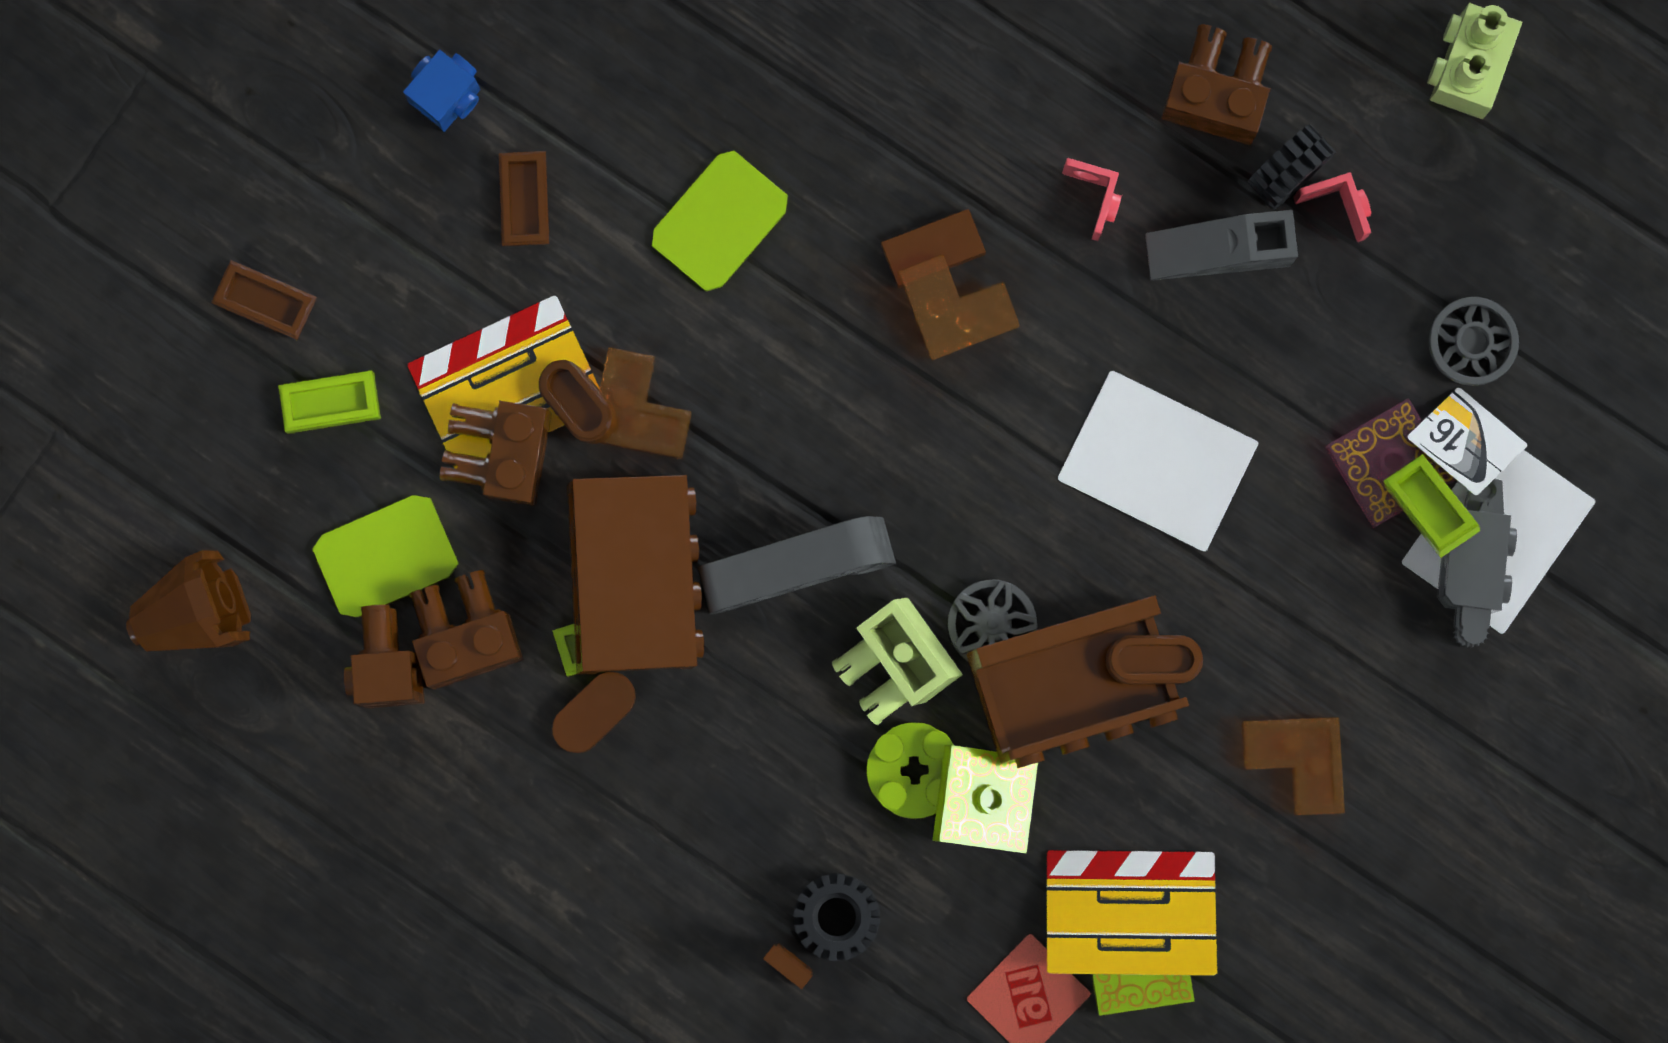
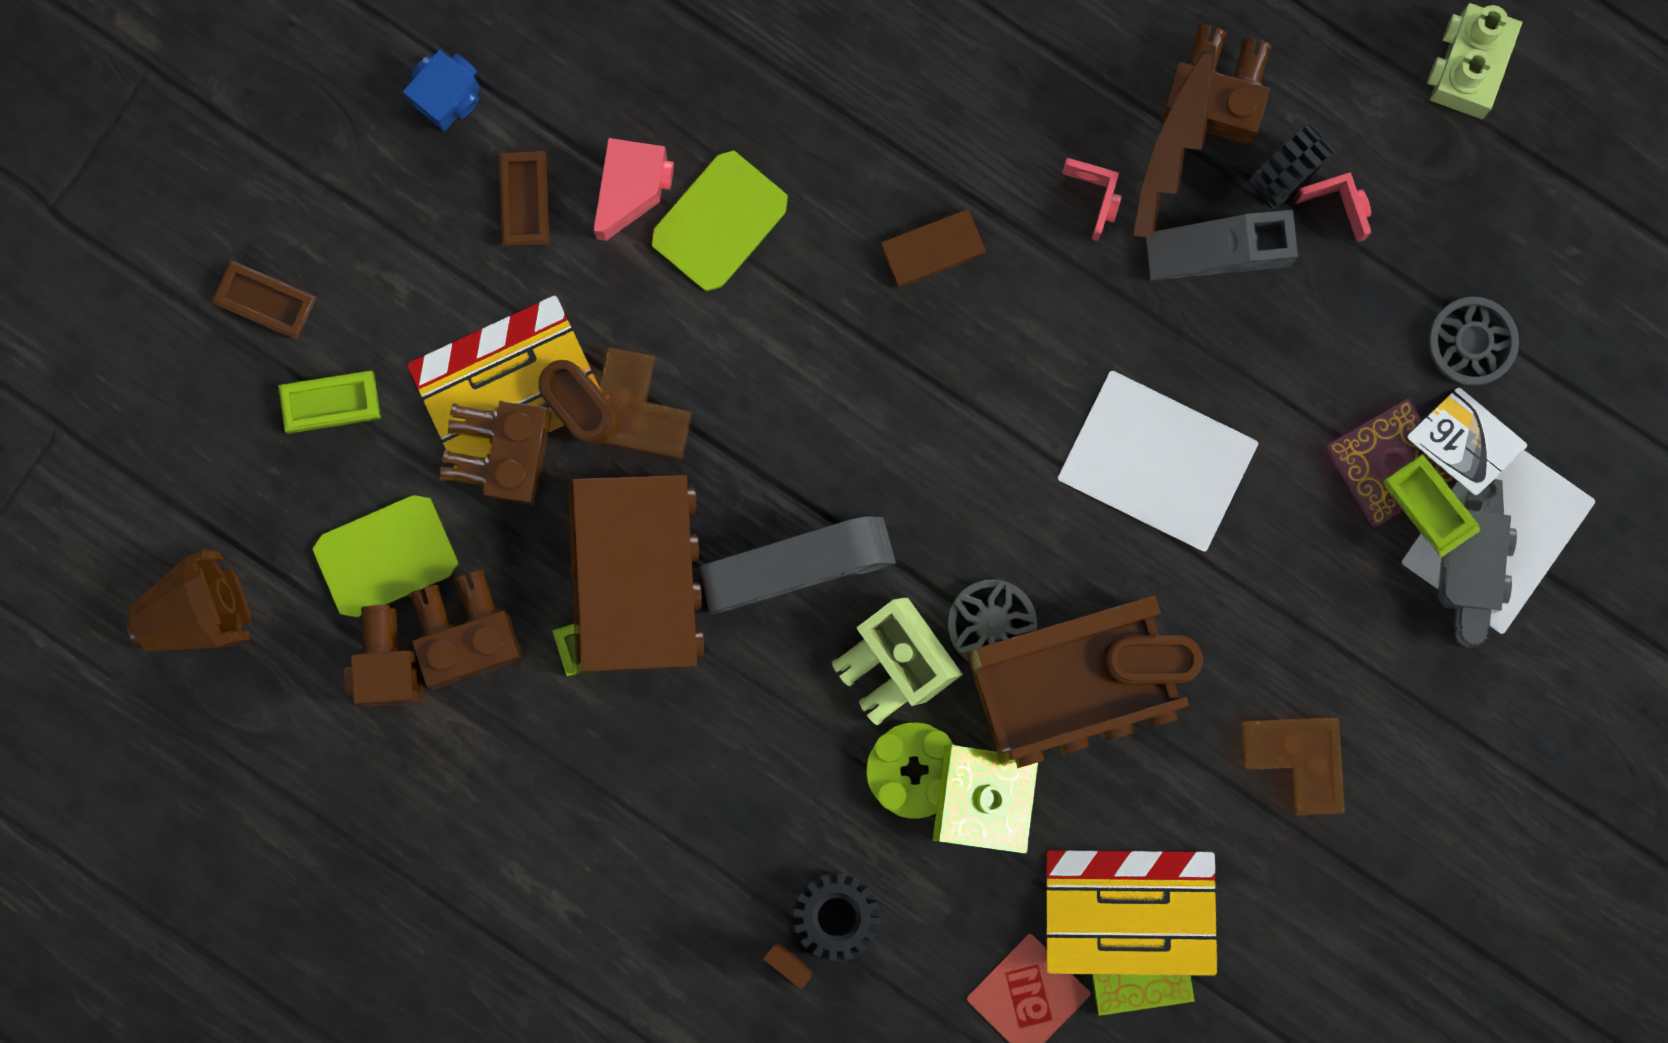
(594, 712): reddish brown tile -> none
(630, 184): none -> coral slope
(951, 321): clear orange tile -> none
(1182, 129): none -> reddish brown slope

